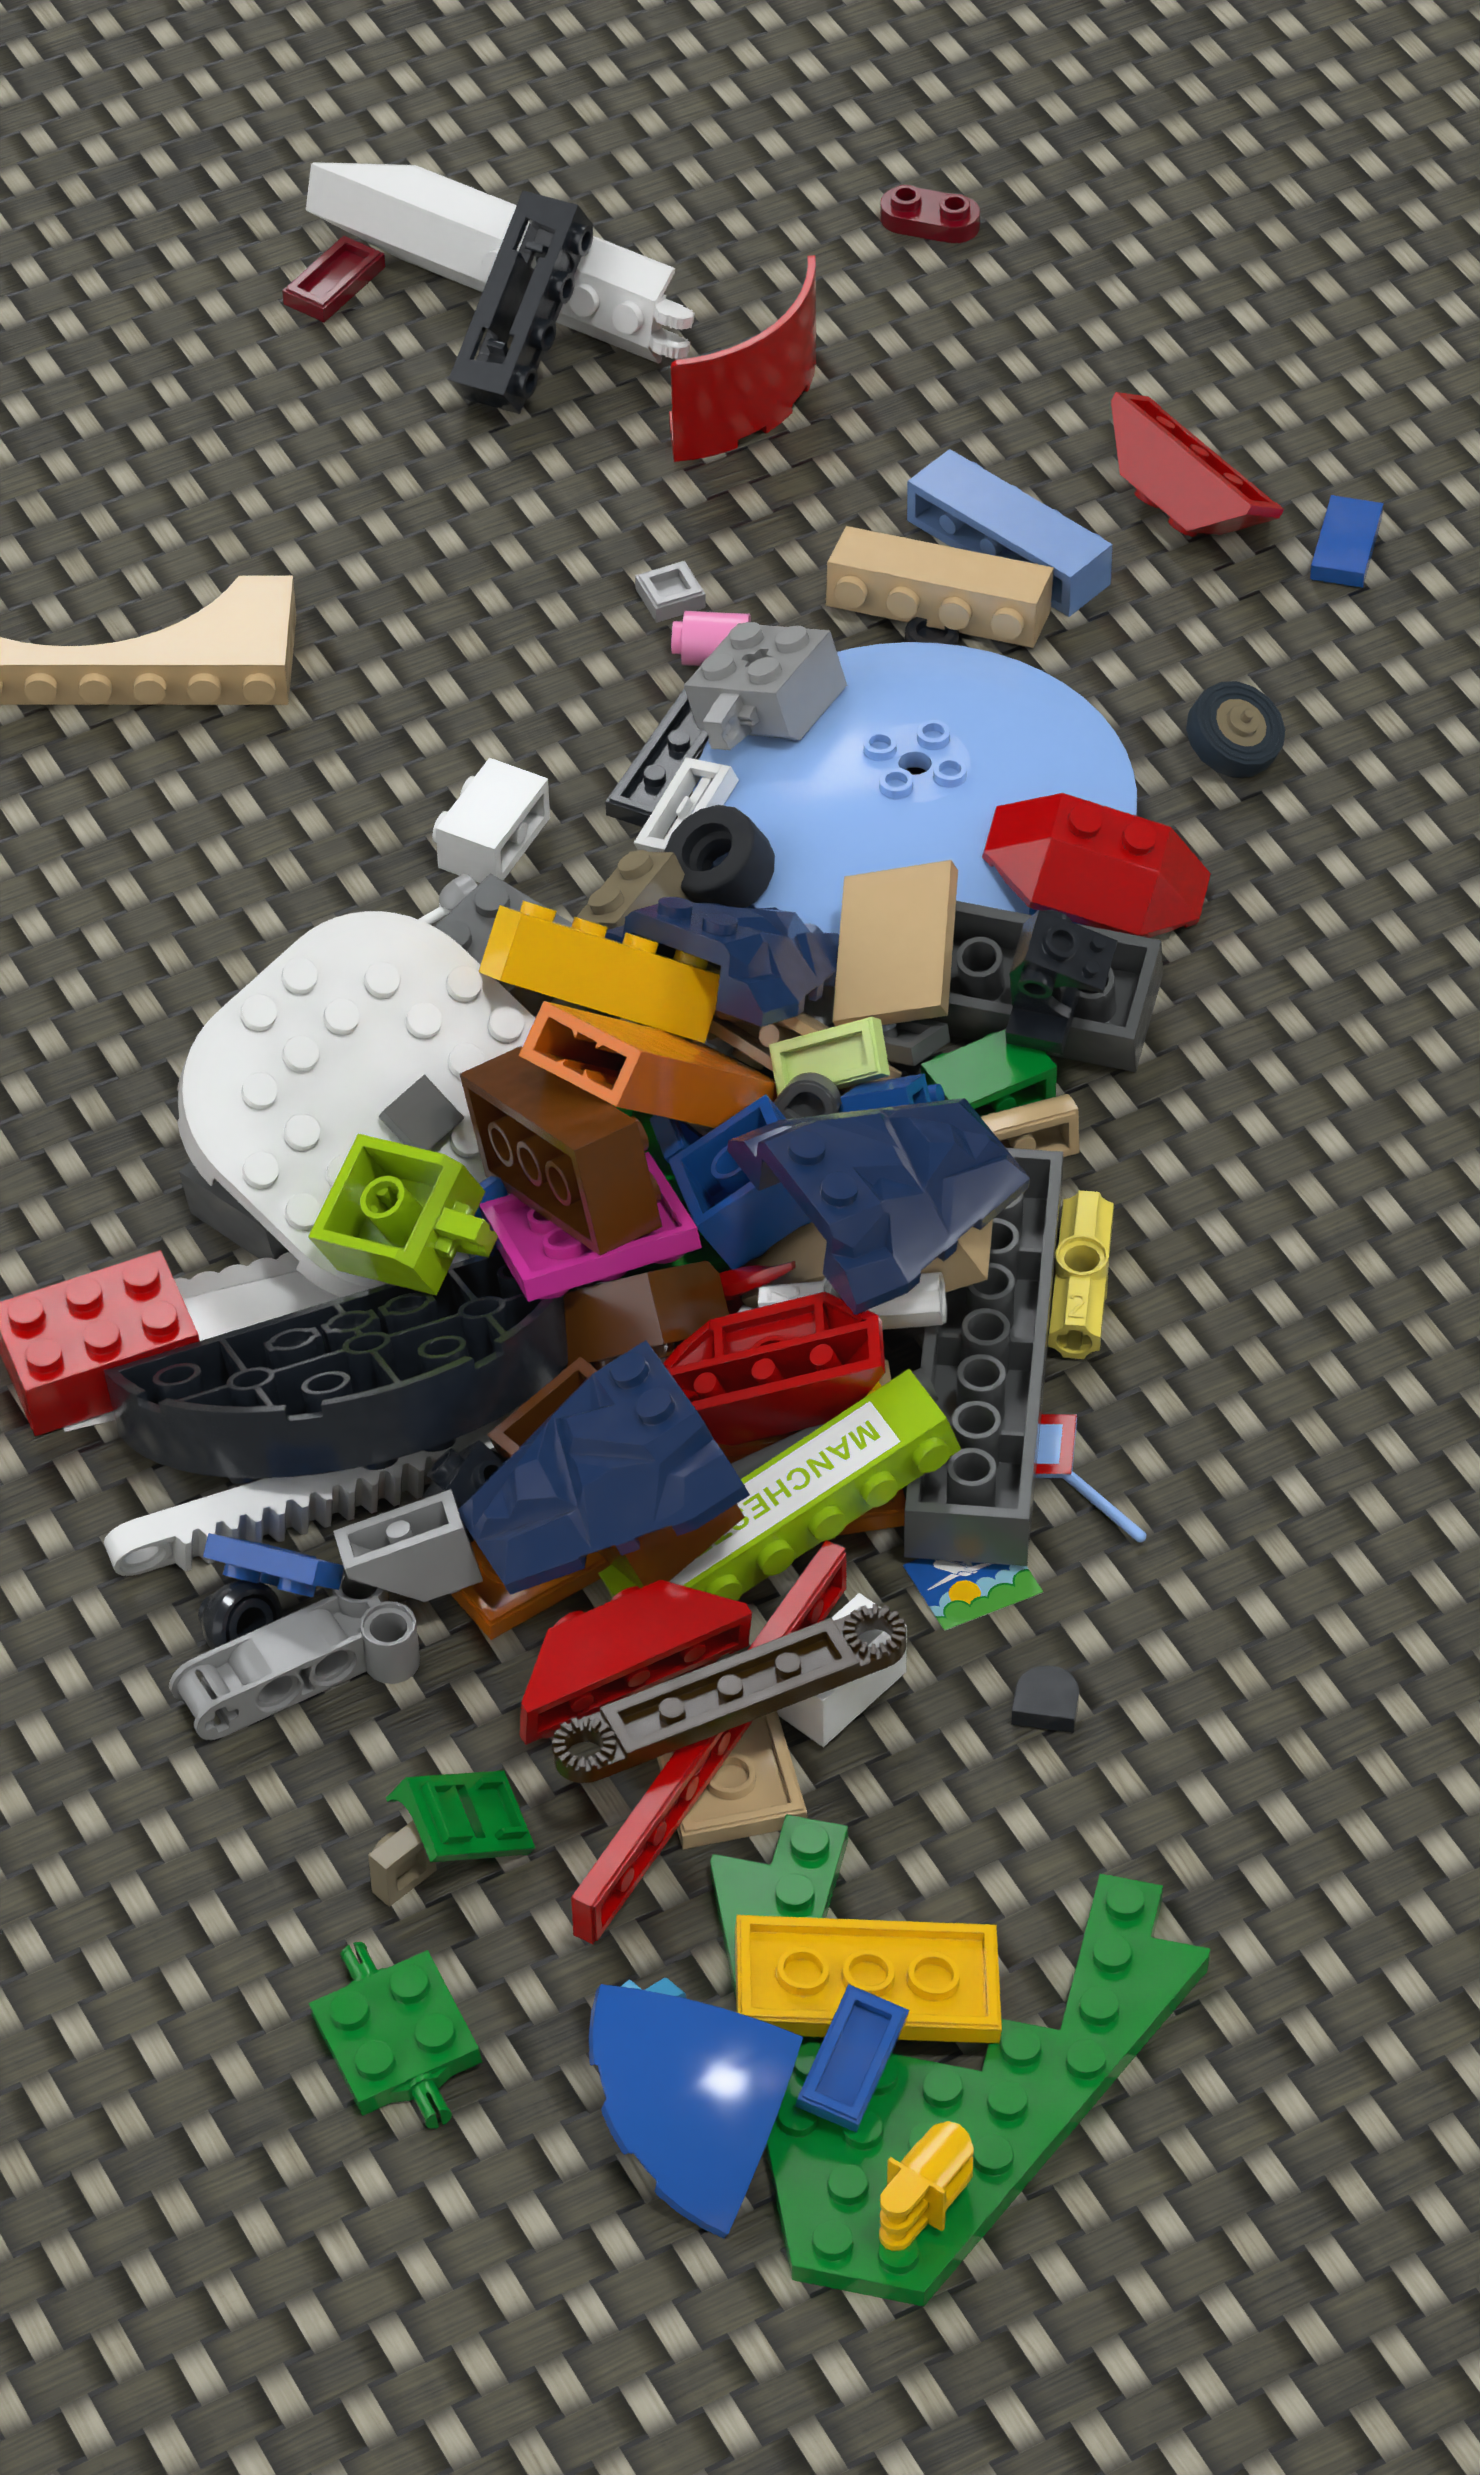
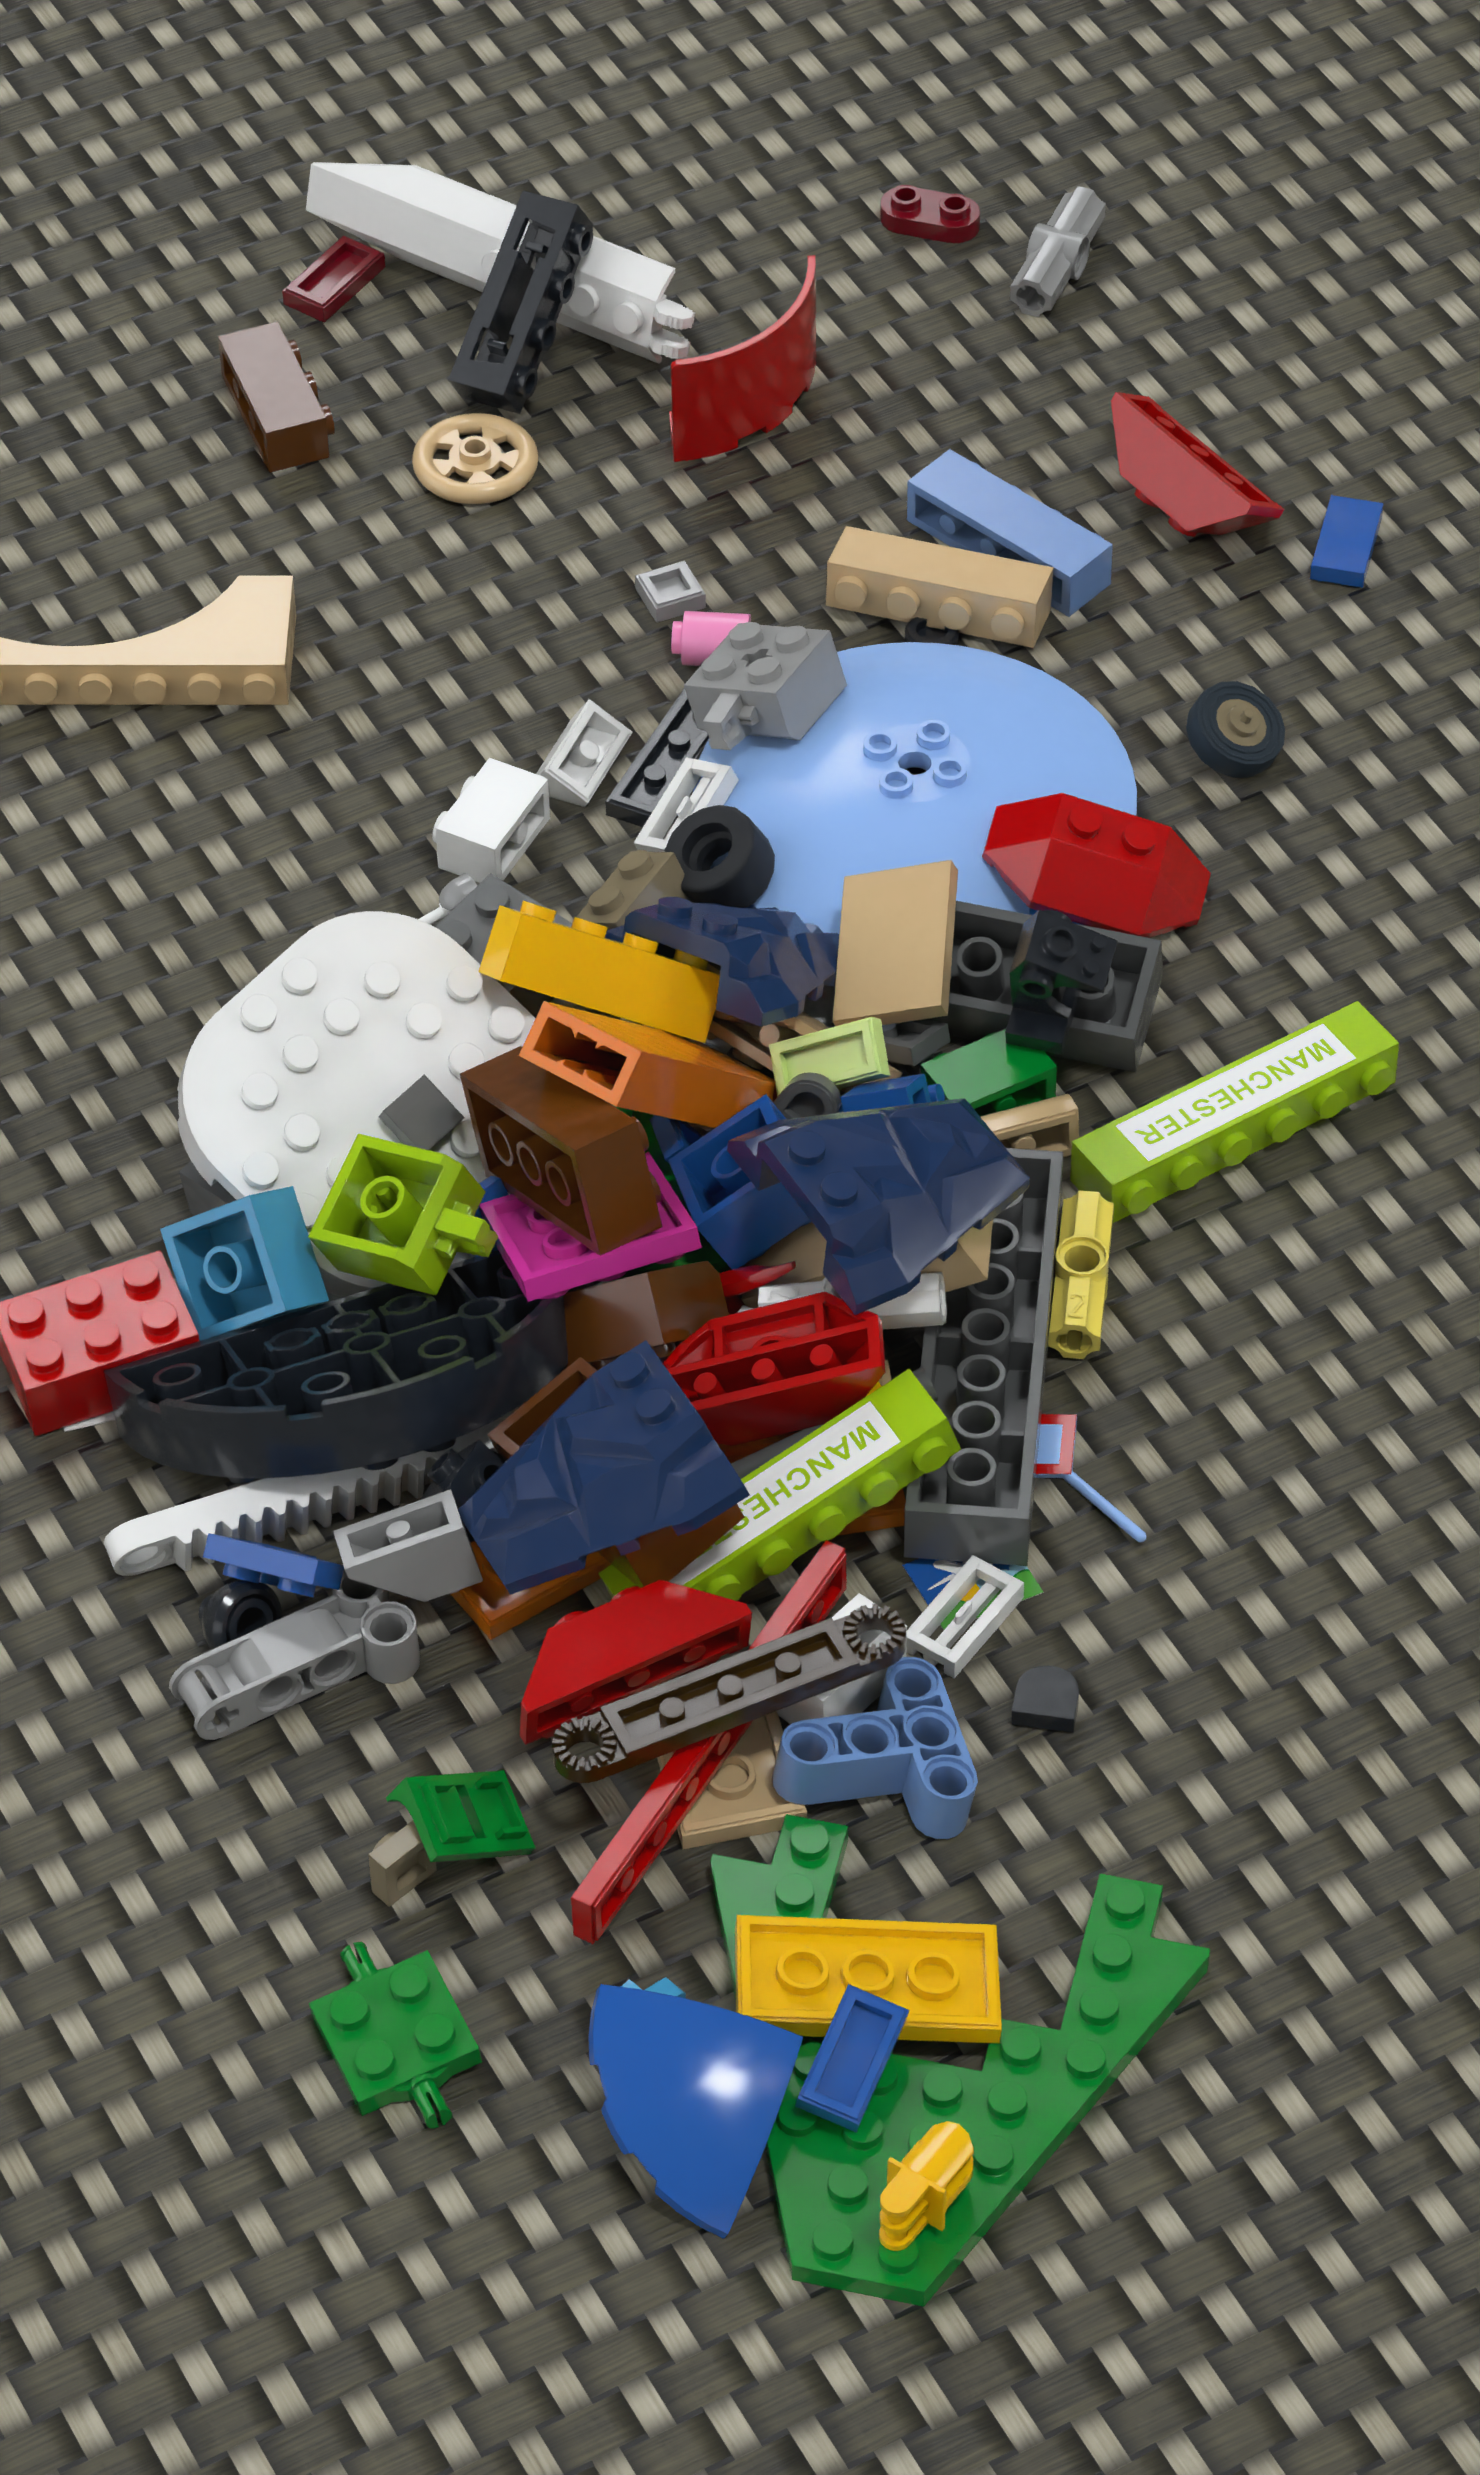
(244, 1262): none -> dark azure brick
(275, 396): none -> brick
(475, 458): none -> tan plate
(583, 754): none -> white slope
(901, 1747): none -> medium blue beam
(930, 1619): none -> white tile
(1057, 251): none -> light grey piece
(1236, 1111): none -> lime brick

